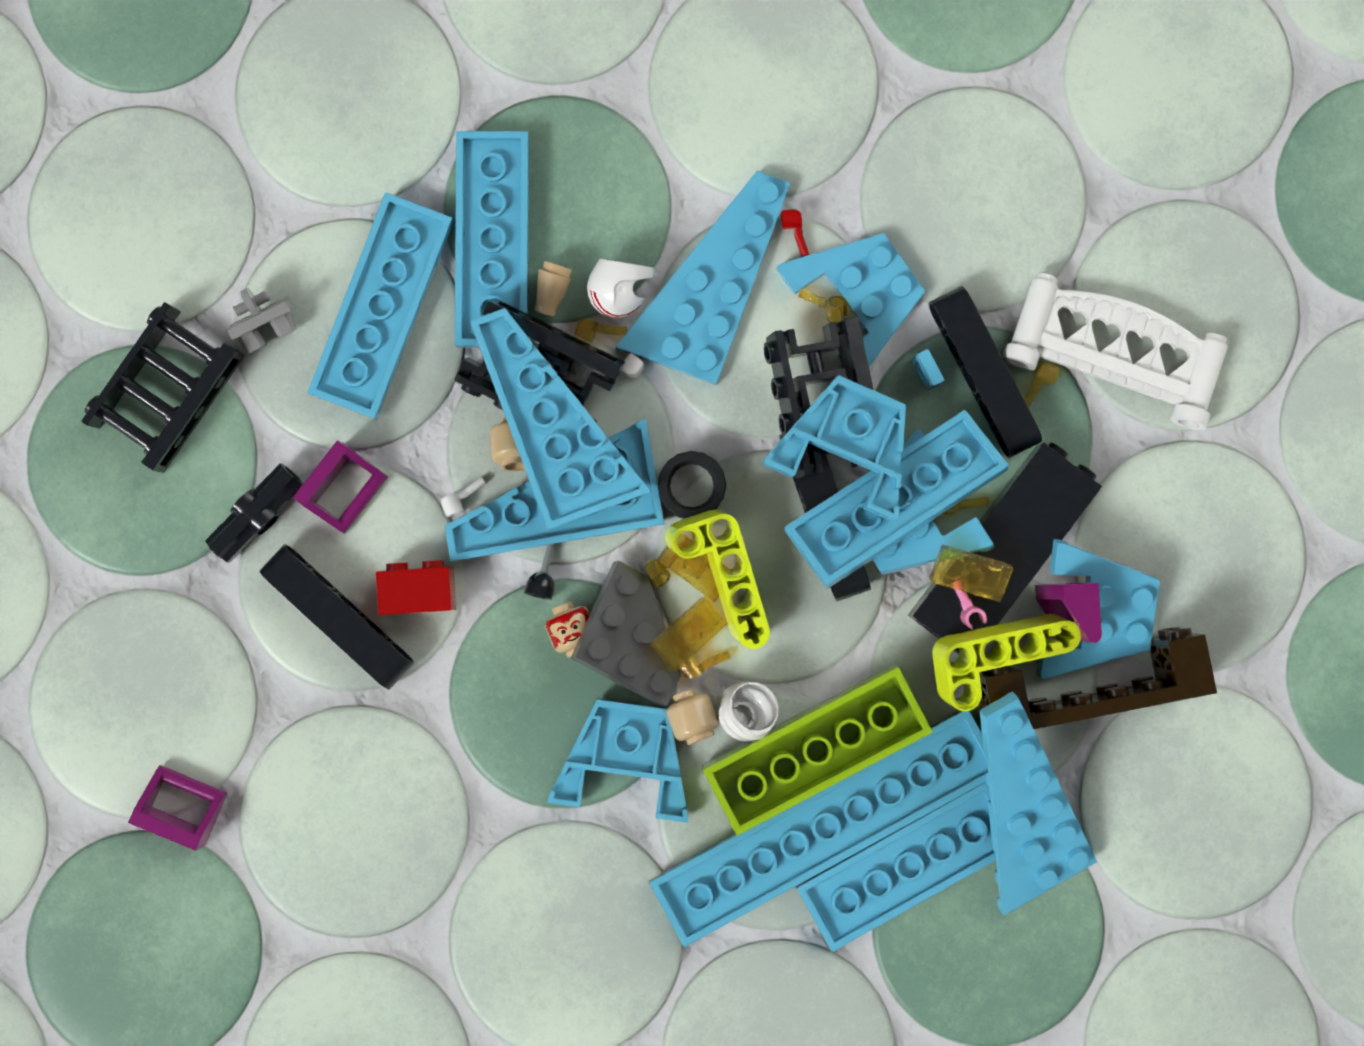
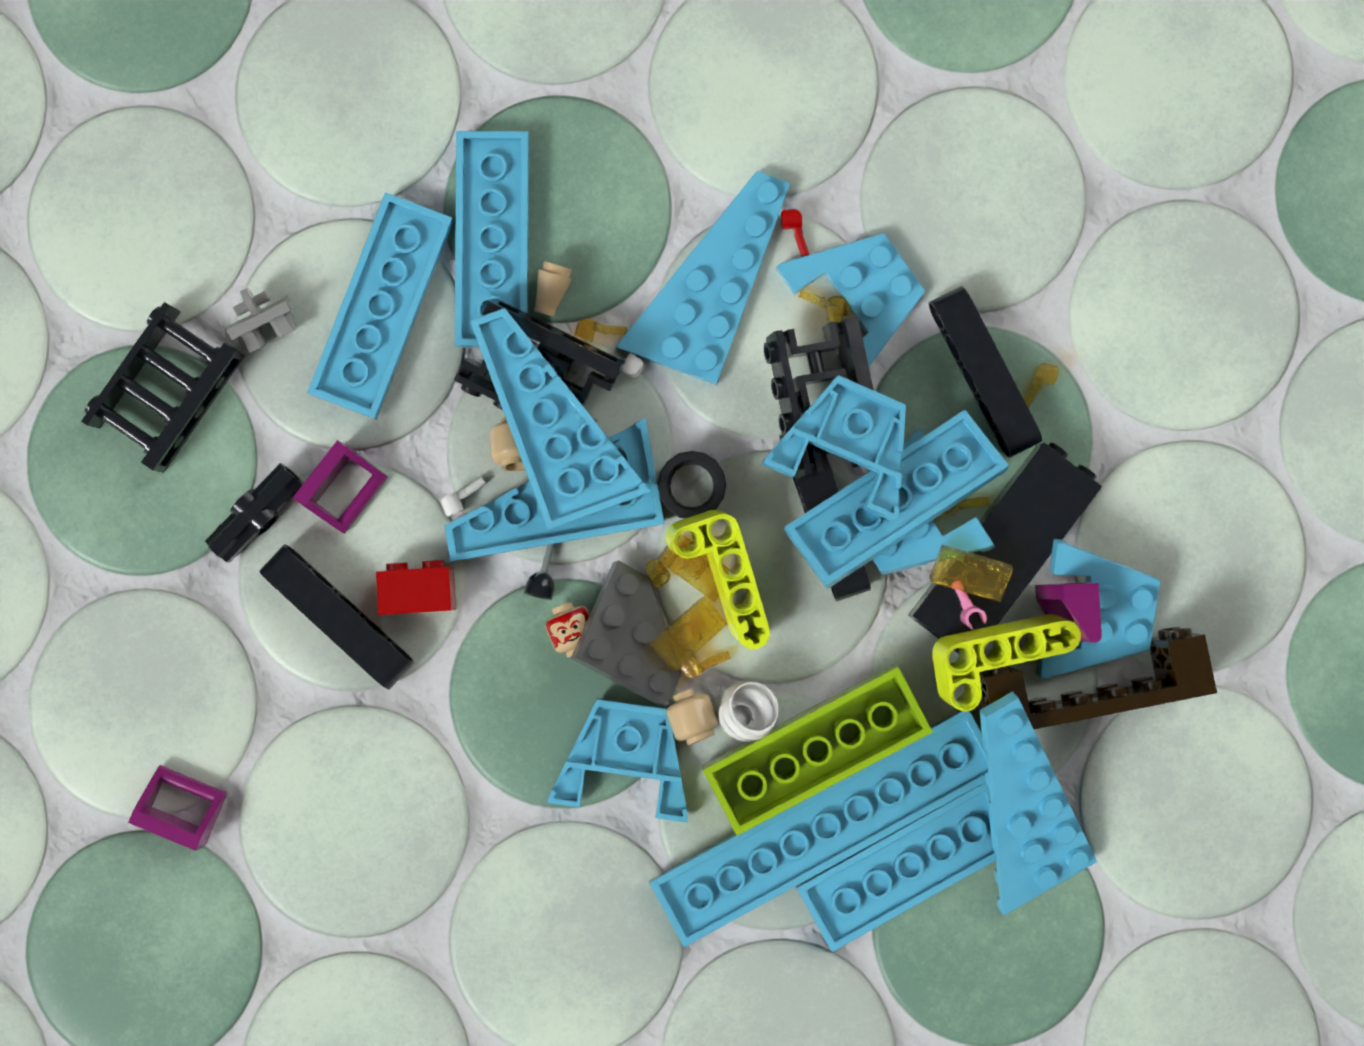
(612, 287): white helmet -> none
(927, 369): medium azure tile -> none
(1041, 336): white piece -> none

